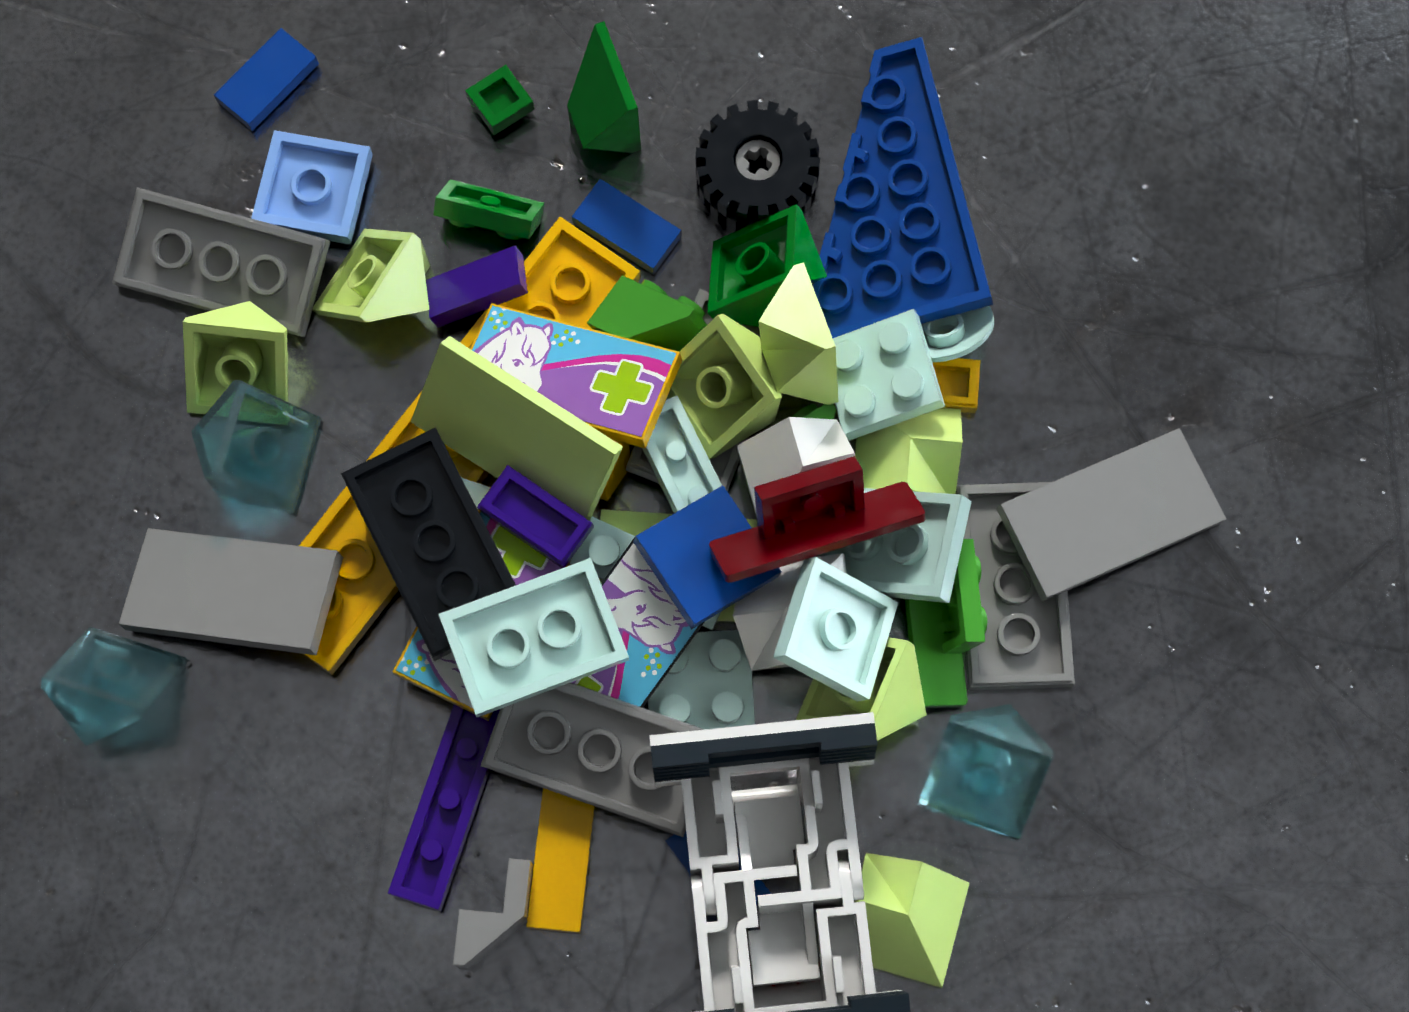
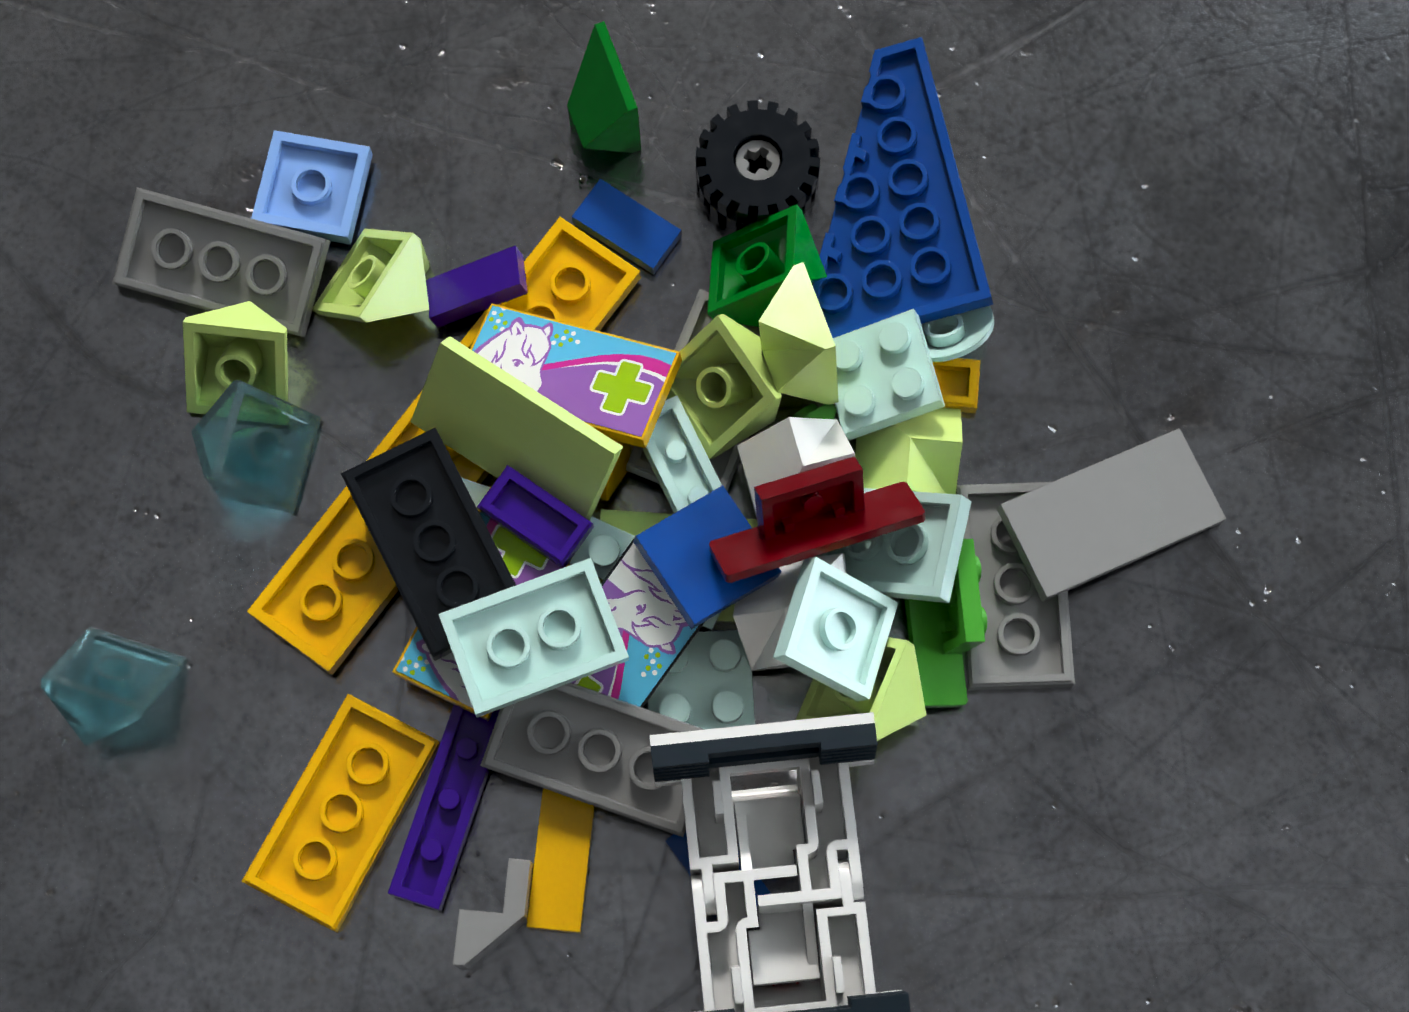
(231, 591): light grey tile -> none
(266, 79): blue tile -> none
(342, 813): none -> yellow tile
(490, 209): green plate -> none
(500, 99): green plate -> none
(648, 315): bright green slope -> none
(911, 916): yellowish green slope -> none
(988, 769): clear light blue slope -> none

